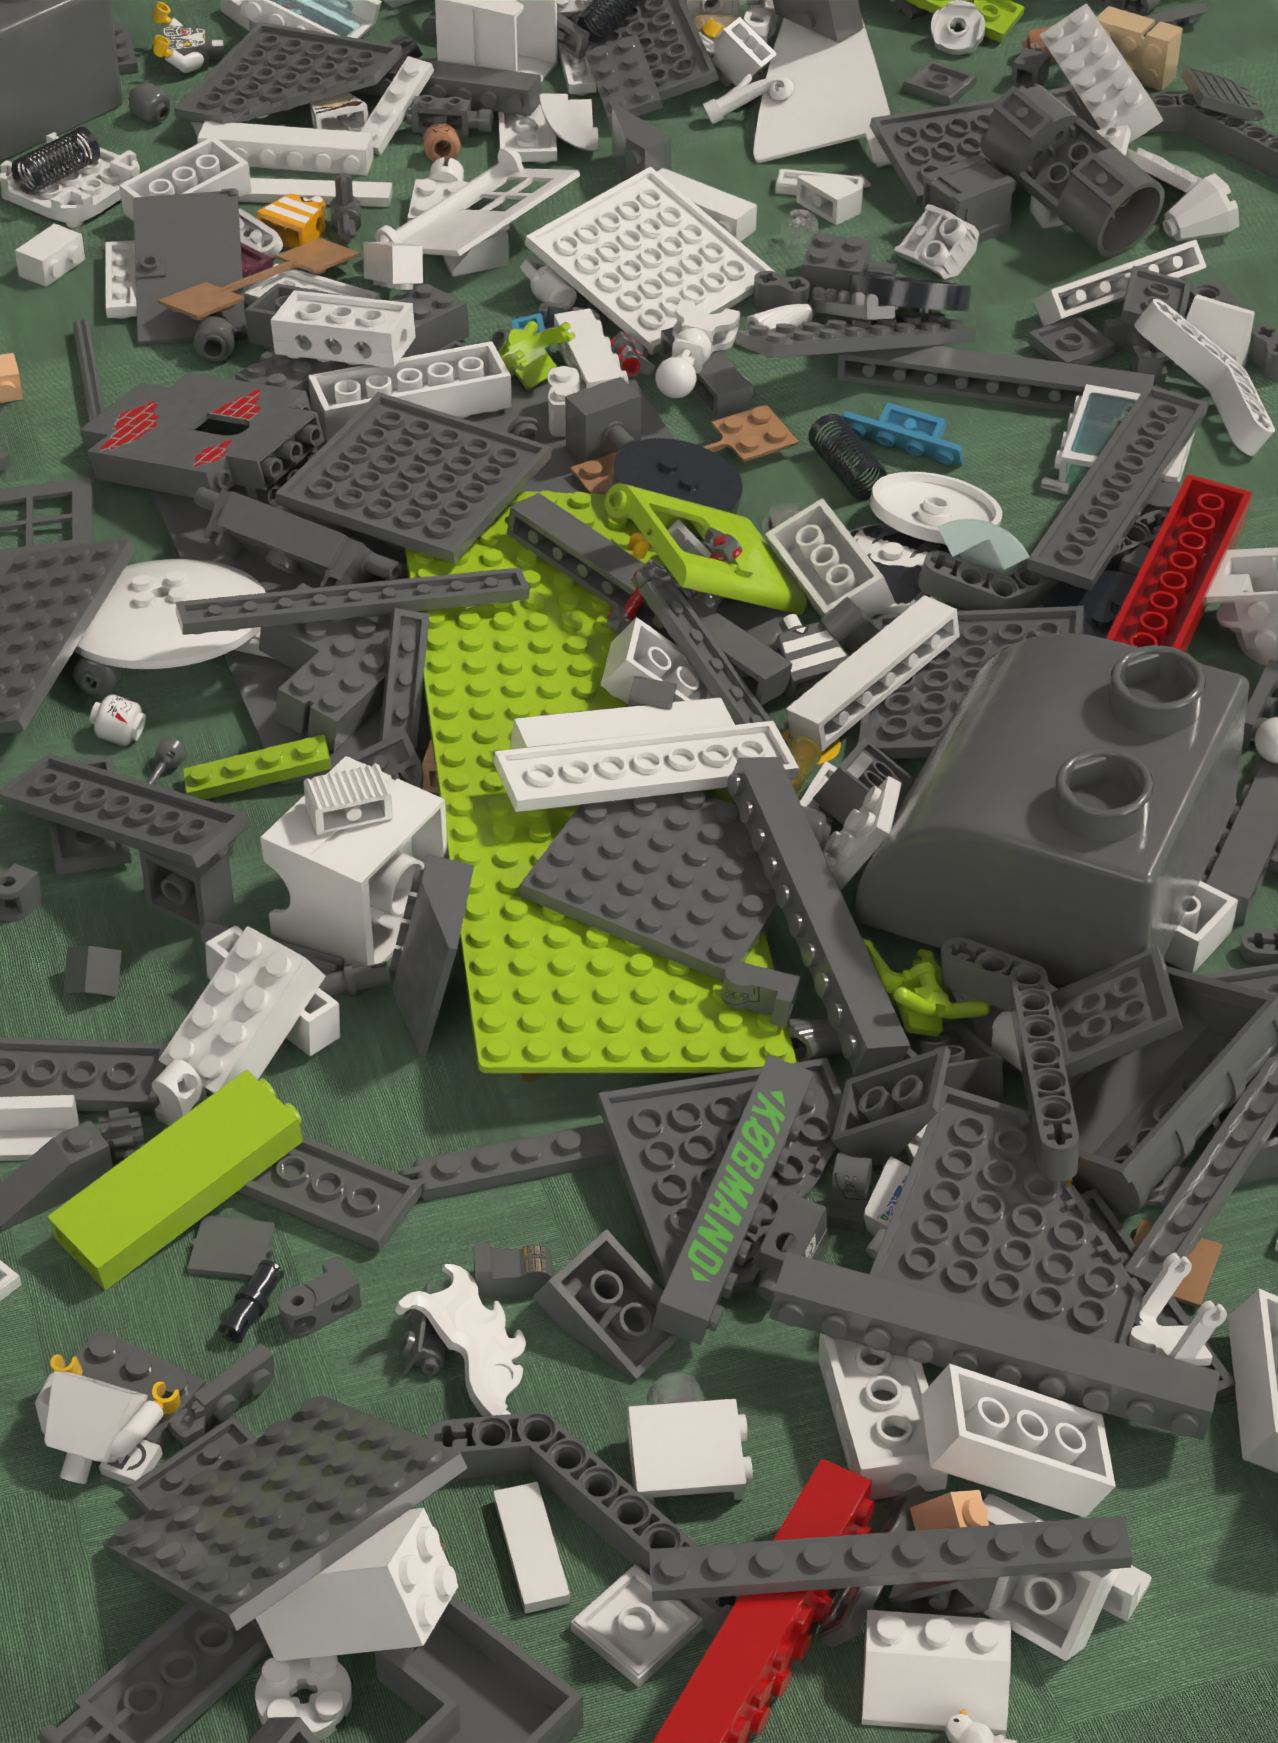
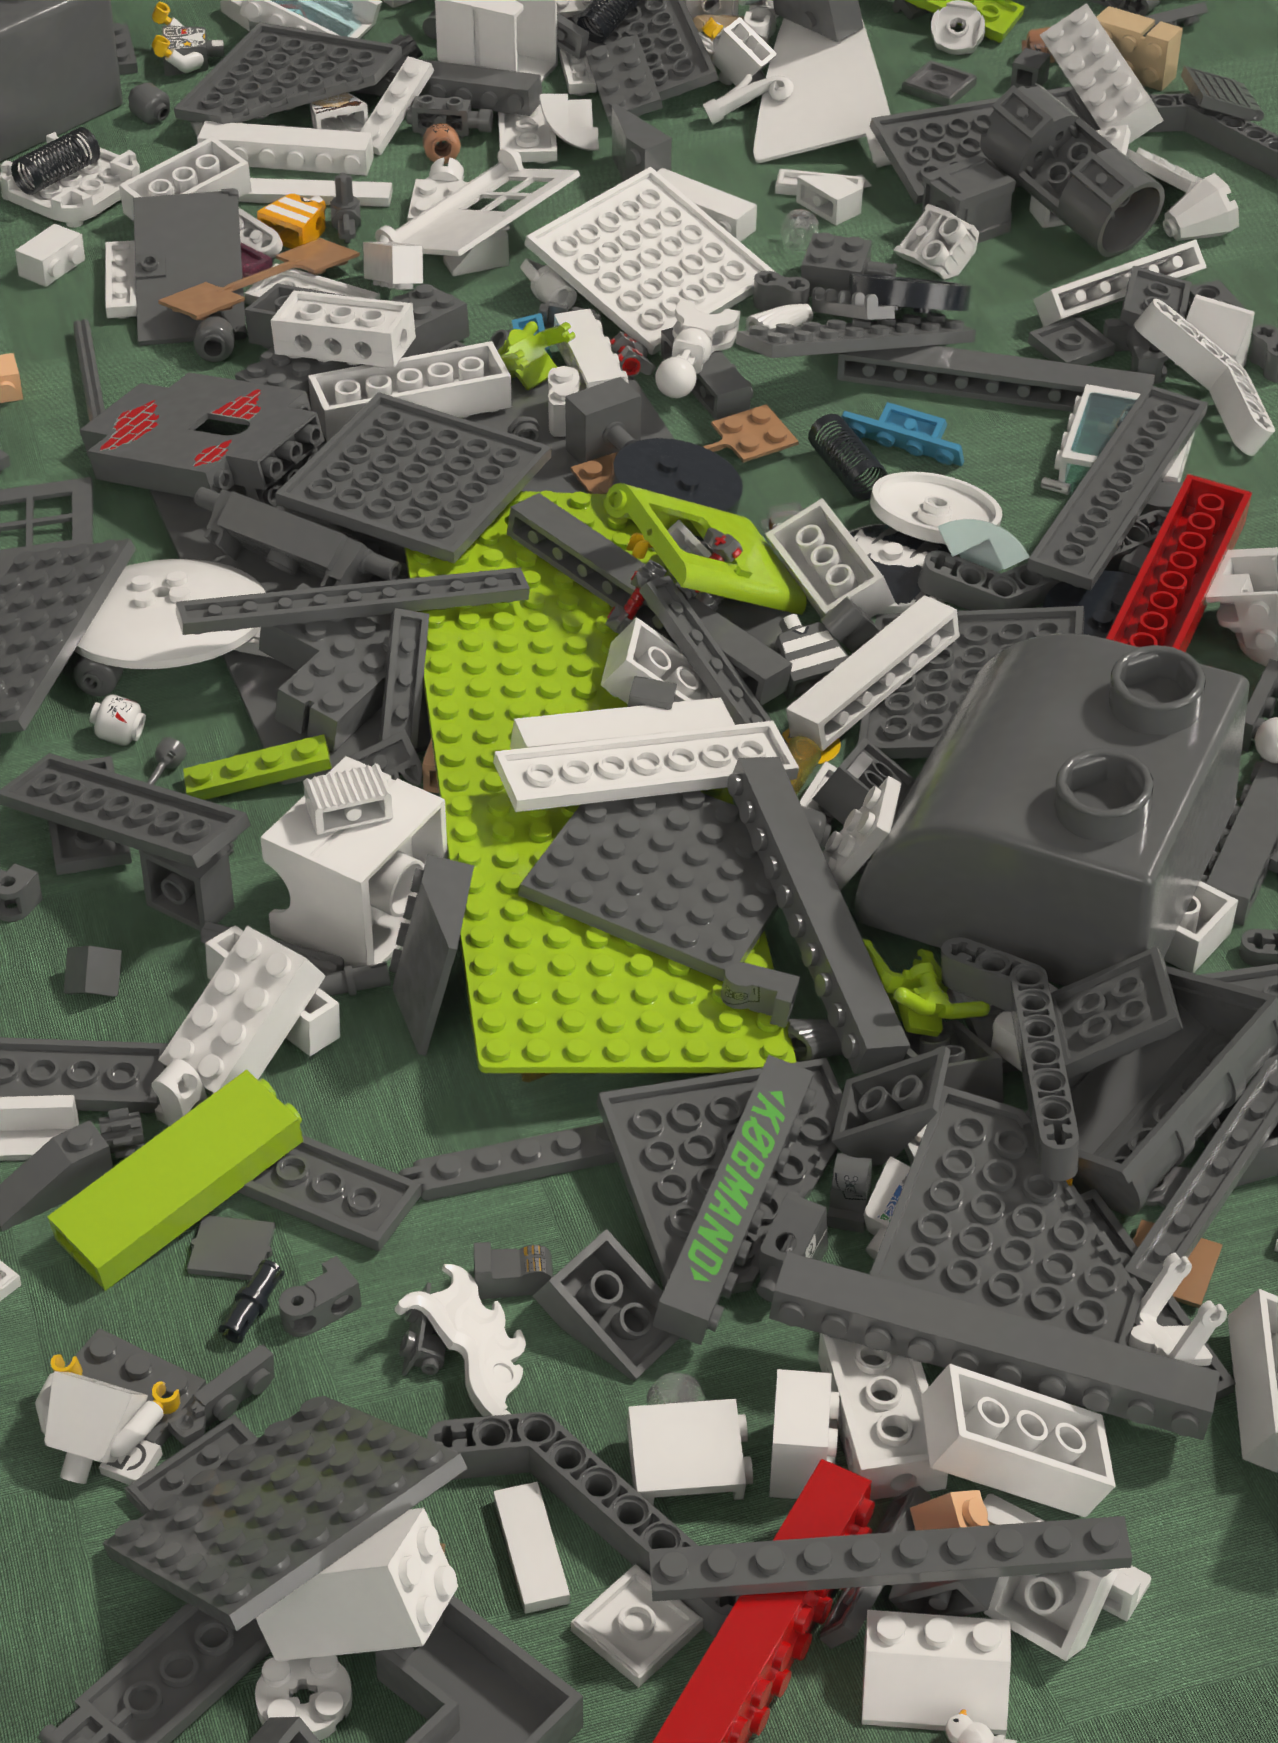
(802, 1429): none -> white brick

